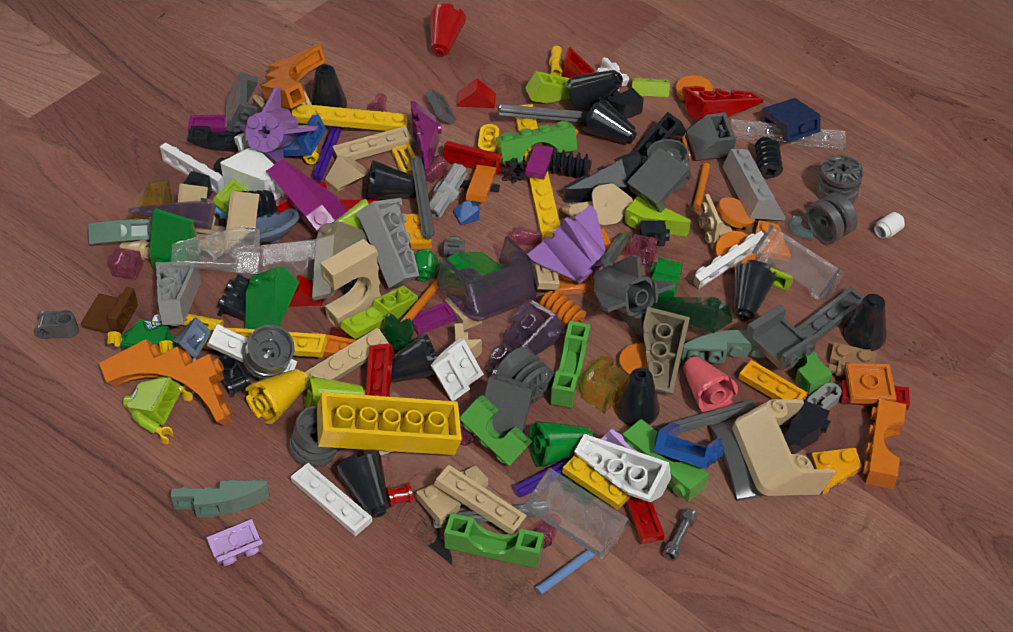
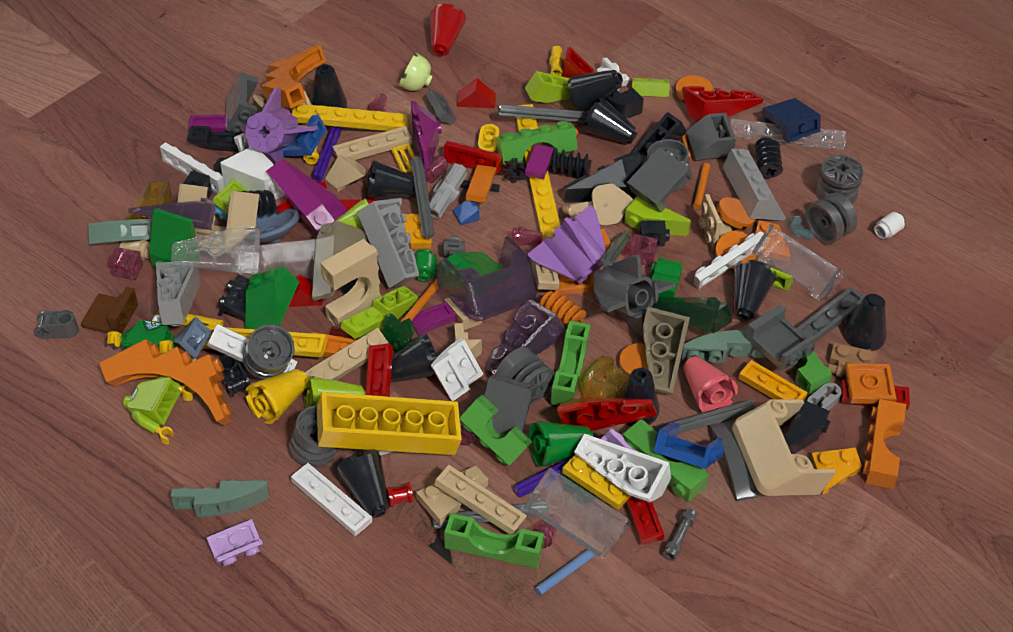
(416, 74): none -> yellowish green cylinder
(604, 412): none -> red wedge

